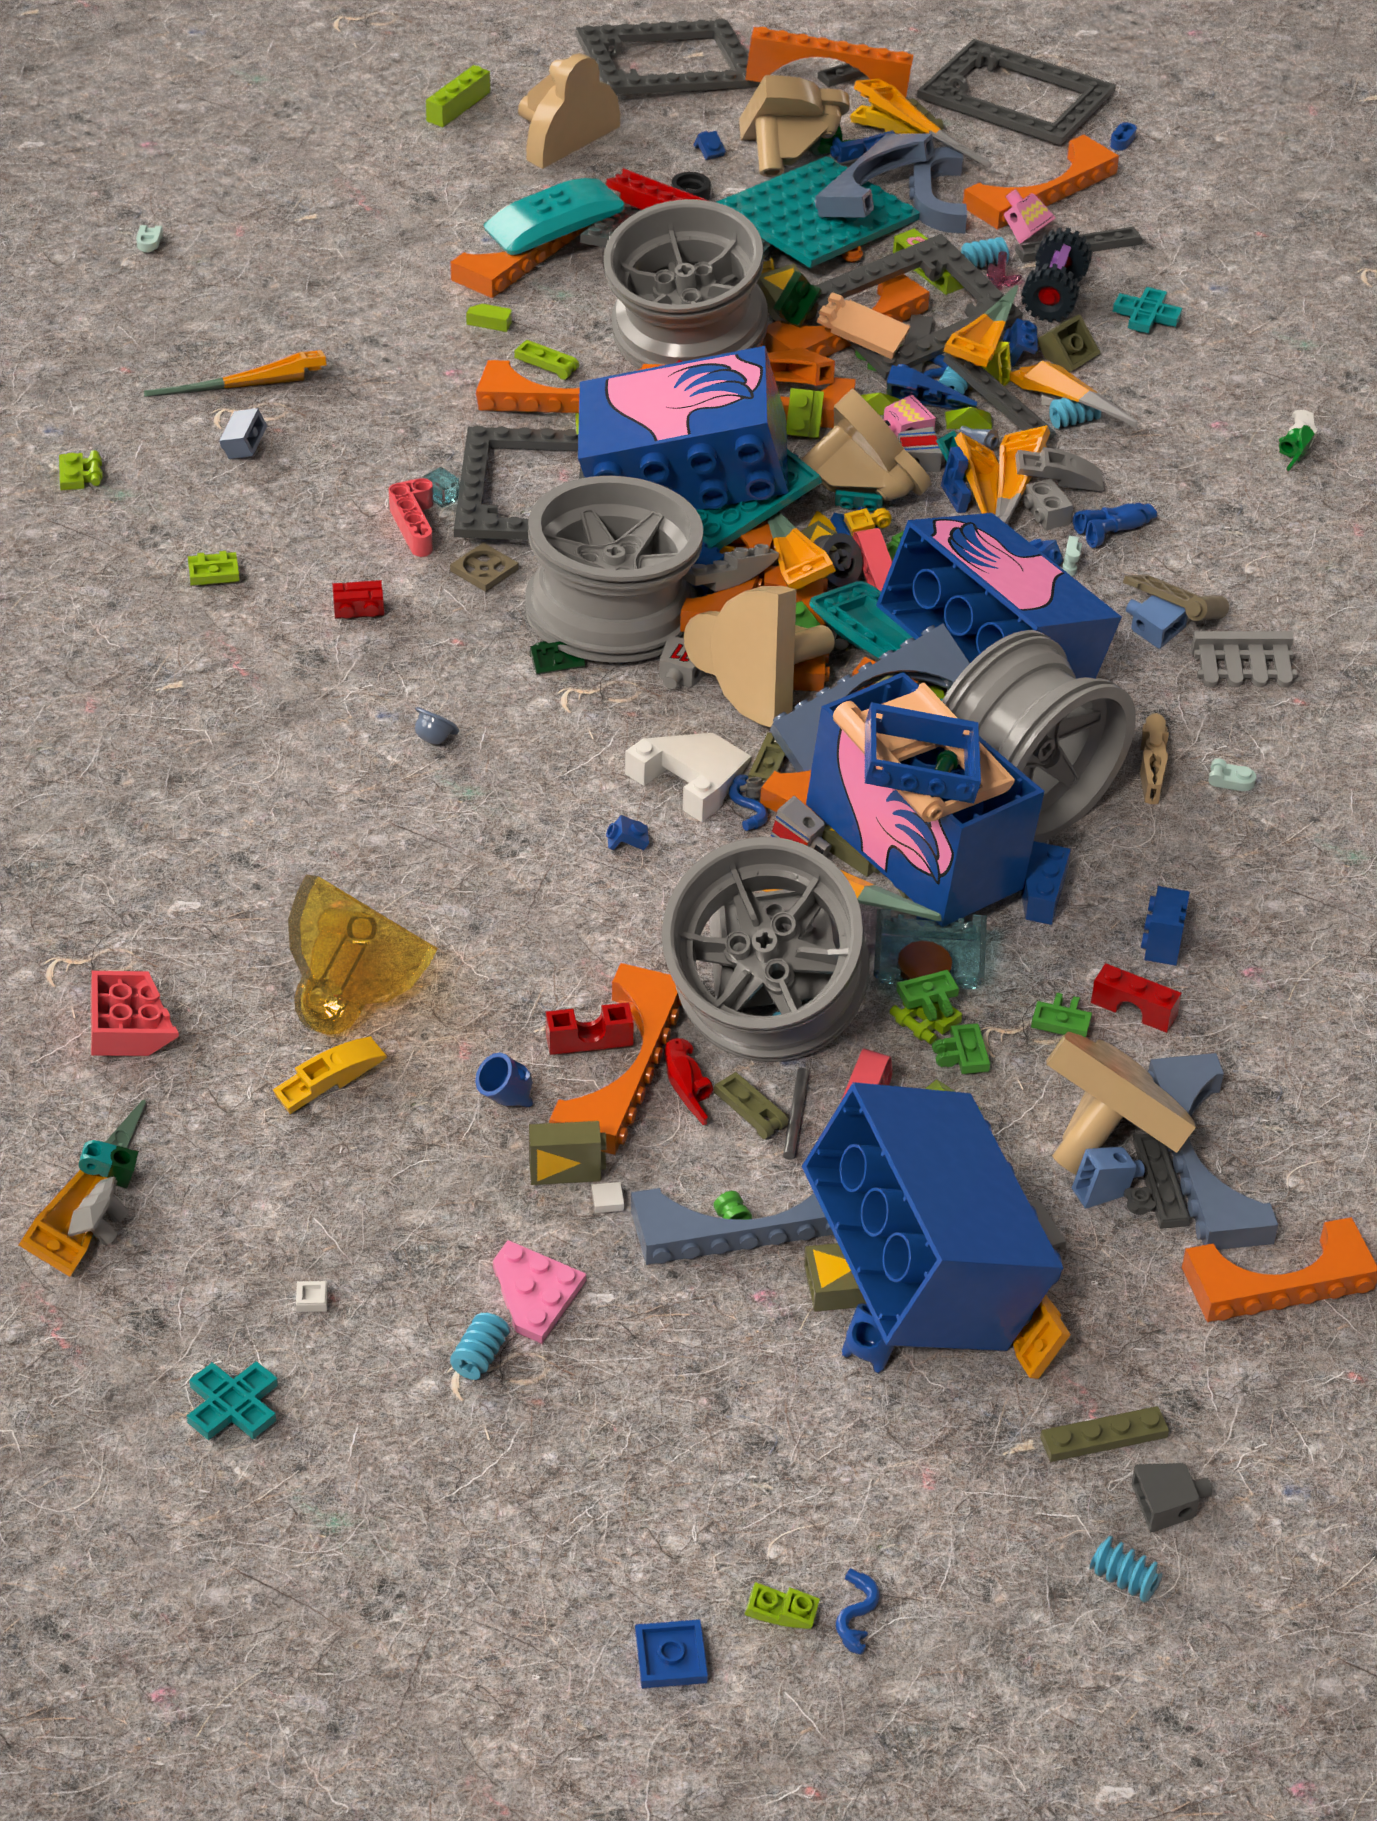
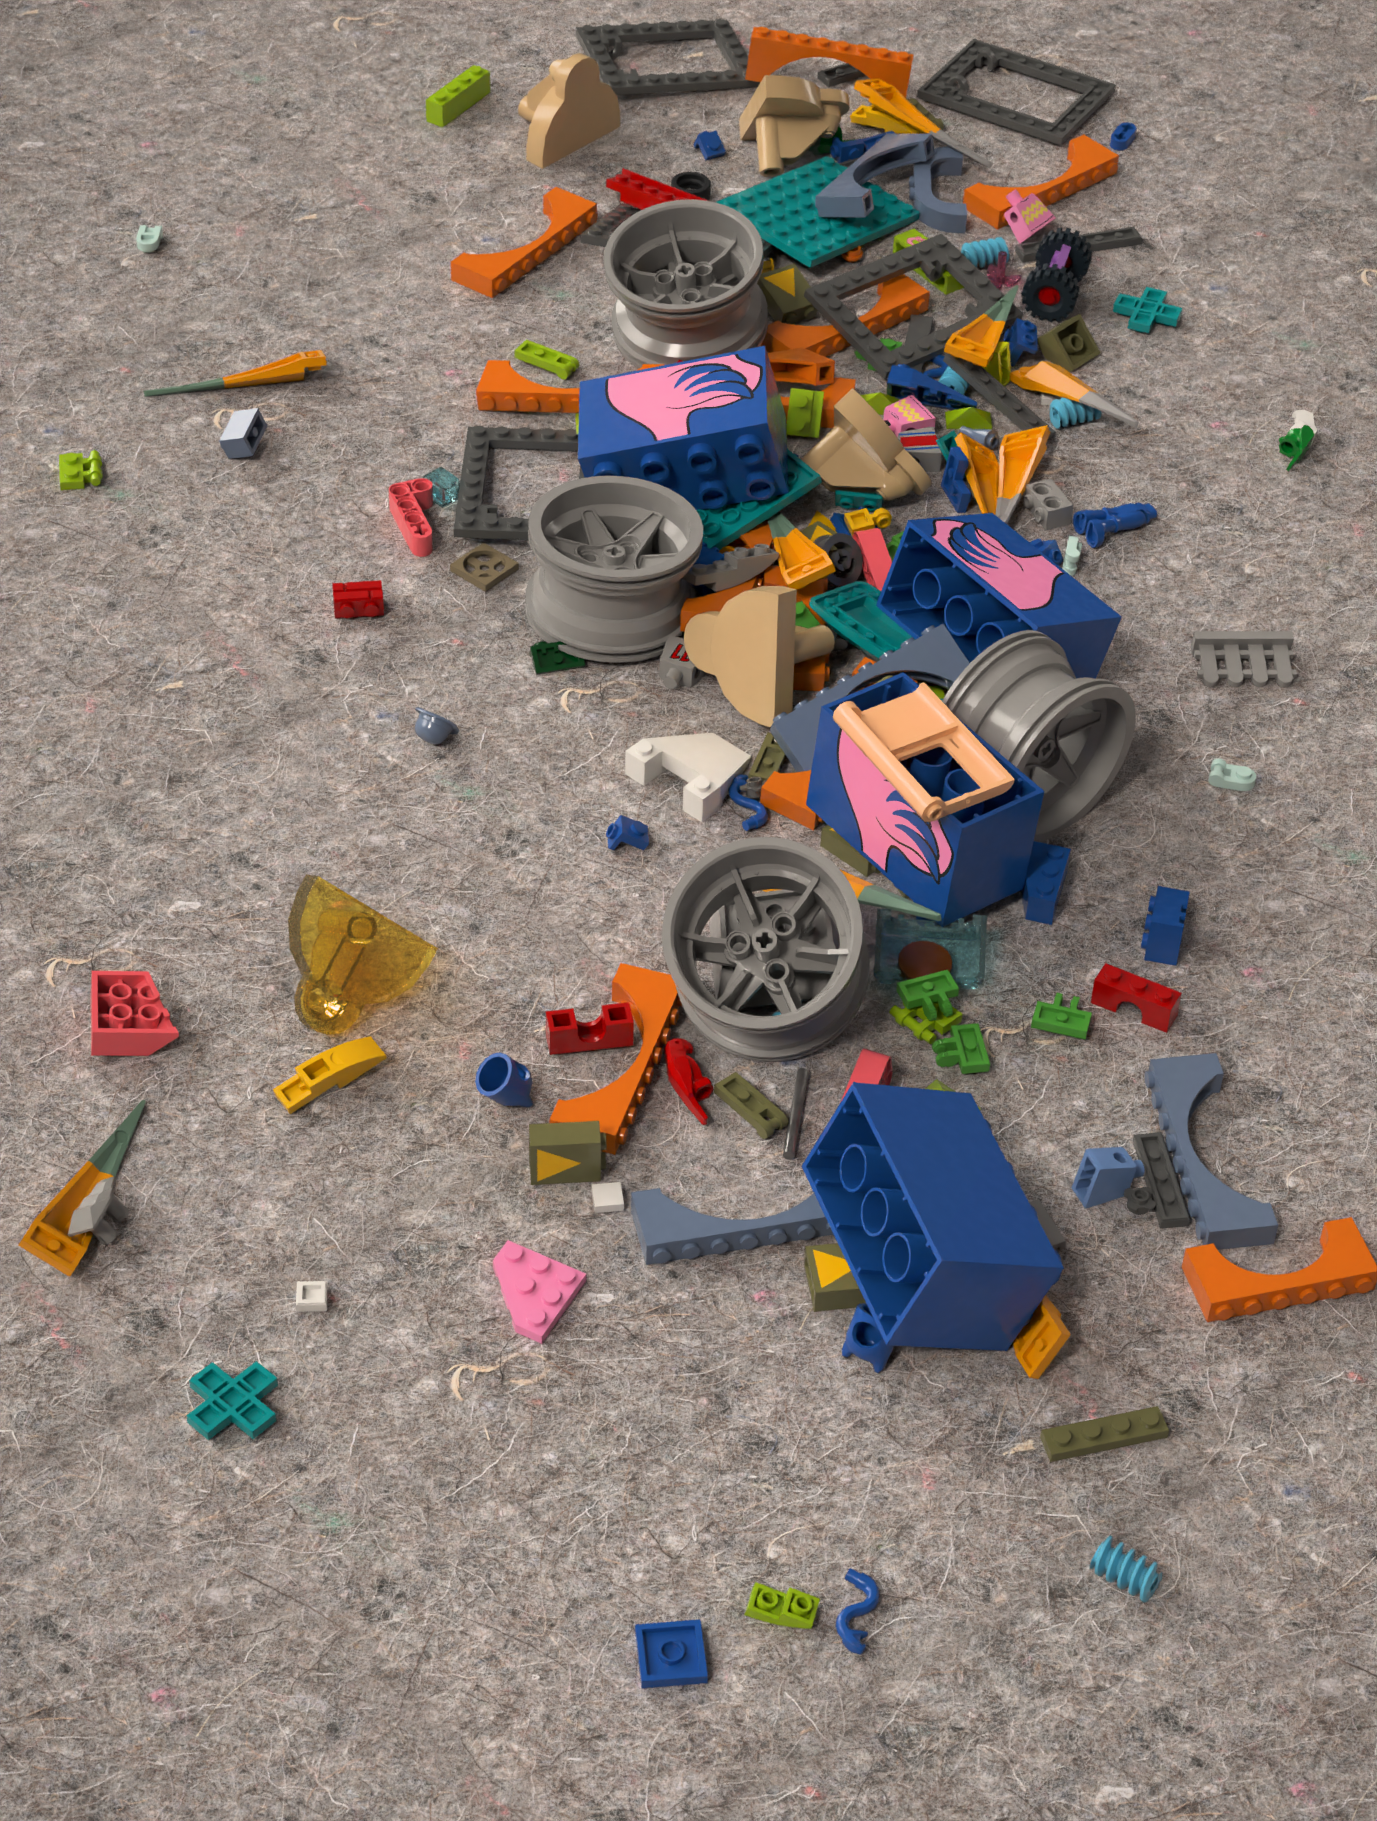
(108, 1161): leg -> none
(213, 568): lime plate -> none
(479, 1345): medium azure piece -> none
(489, 317): lime piece -> none
(552, 214): teal wedge -> none
(730, 1206): bright green wheel -> none
(796, 299): dark green bracket -> none
(801, 825): light grey torso -> none
(863, 325): light nougat tile -> none
(924, 728): blue window -> none
(946, 761): dark green pin -> none
(1060, 465): light grey slope -> none
(1113, 1090): tan piece -> none
(1154, 755): tan arm -> none
(1157, 619): medium blue torso -> none
(1168, 1493): dark grey torso -> none
(1196, 607): dark tan piece -> none

